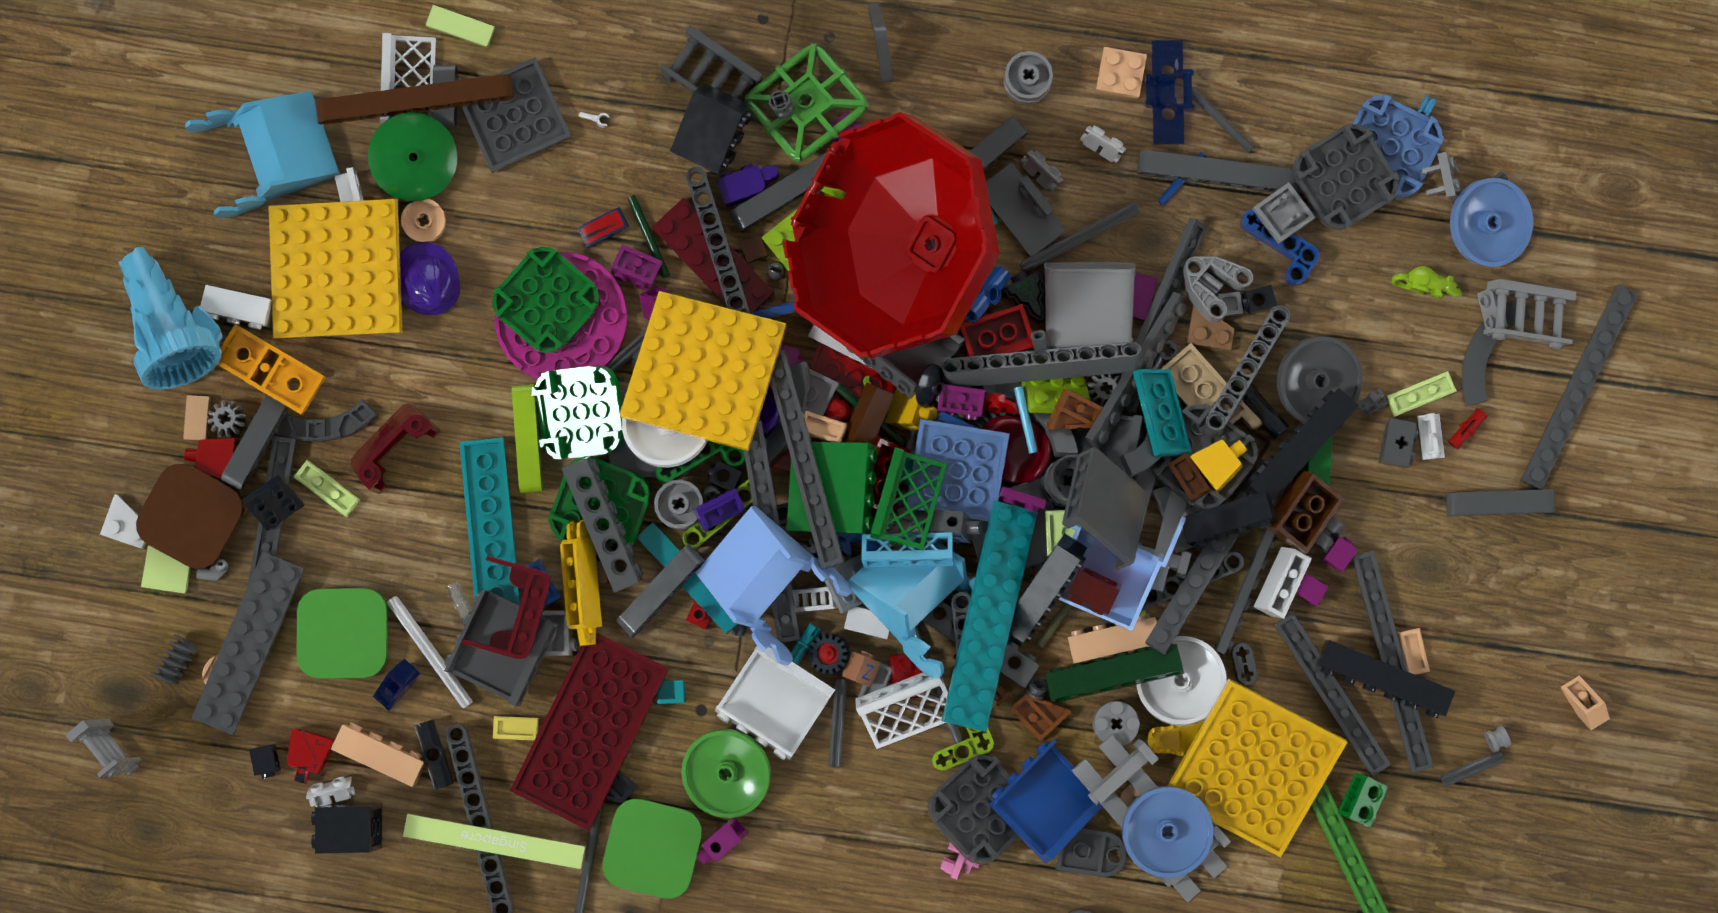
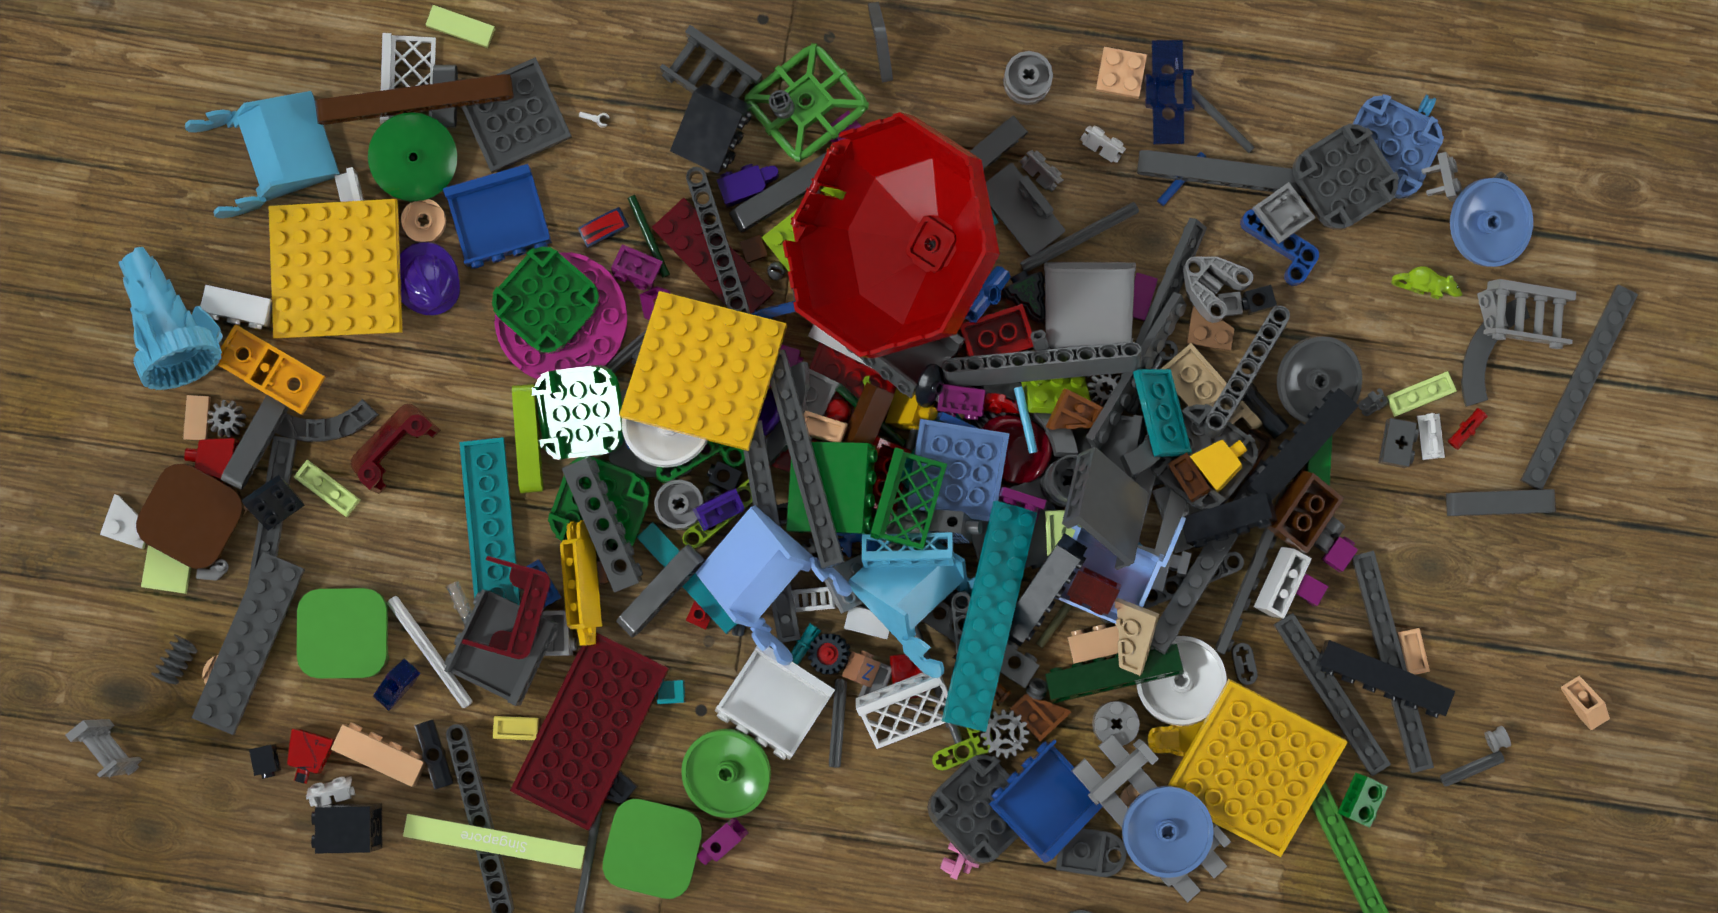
(498, 216): none -> blue panel
(1015, 721): none -> light grey gear
(1136, 633): none -> tan wing

